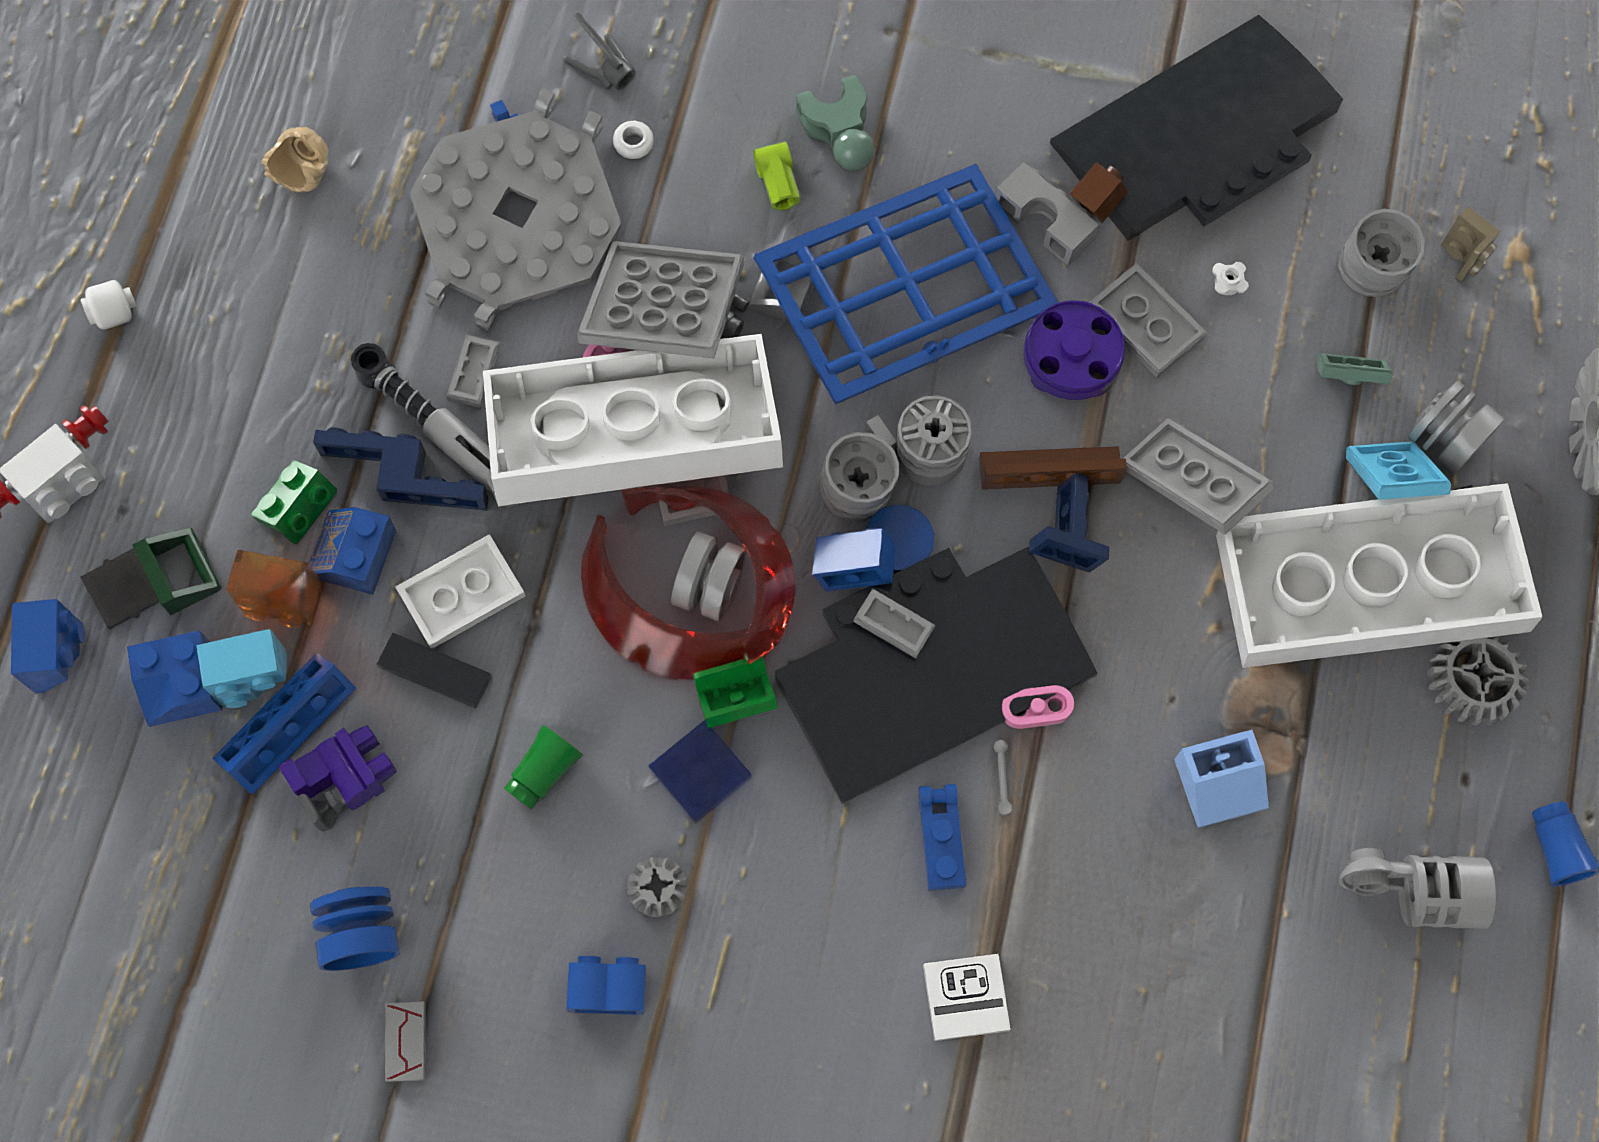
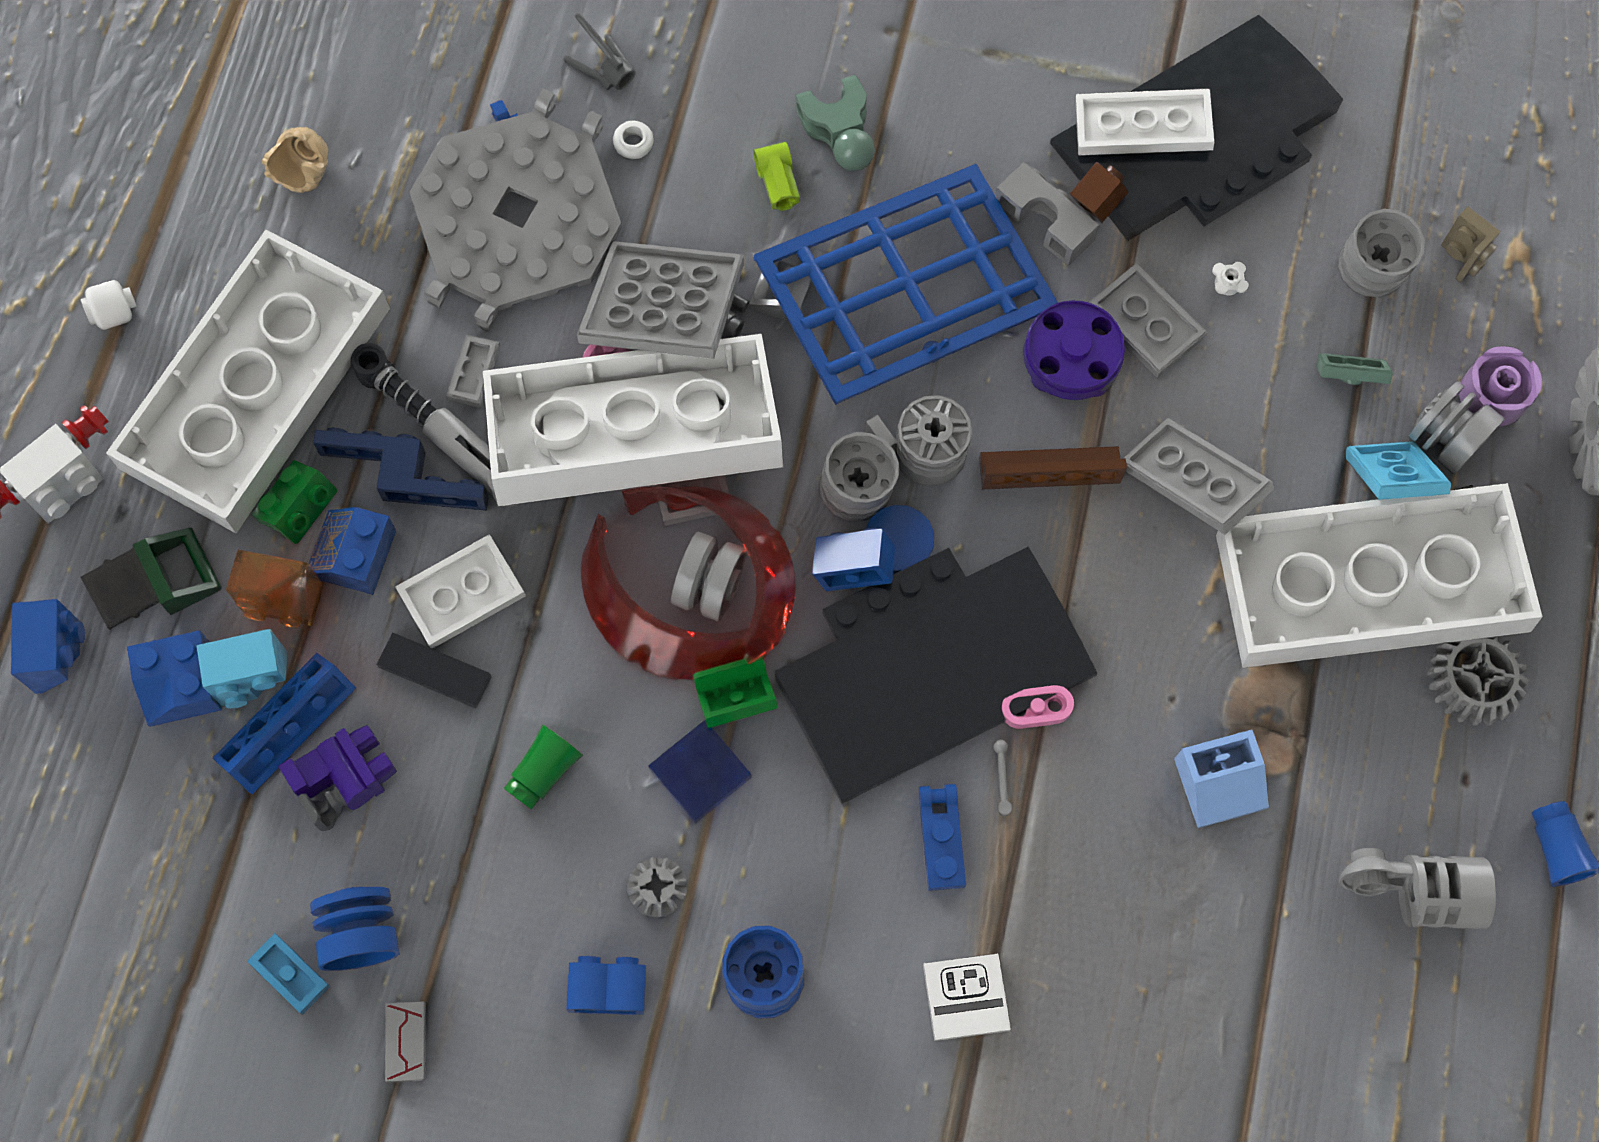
(249, 381): none -> white plate
(288, 973): none -> dark azure plate
(758, 951): none -> blue wheel
(894, 623): light grey plate -> none
(1067, 540): dark blue bracket -> none
(1144, 122): none -> white plate
(1503, 382): none -> lavender brick

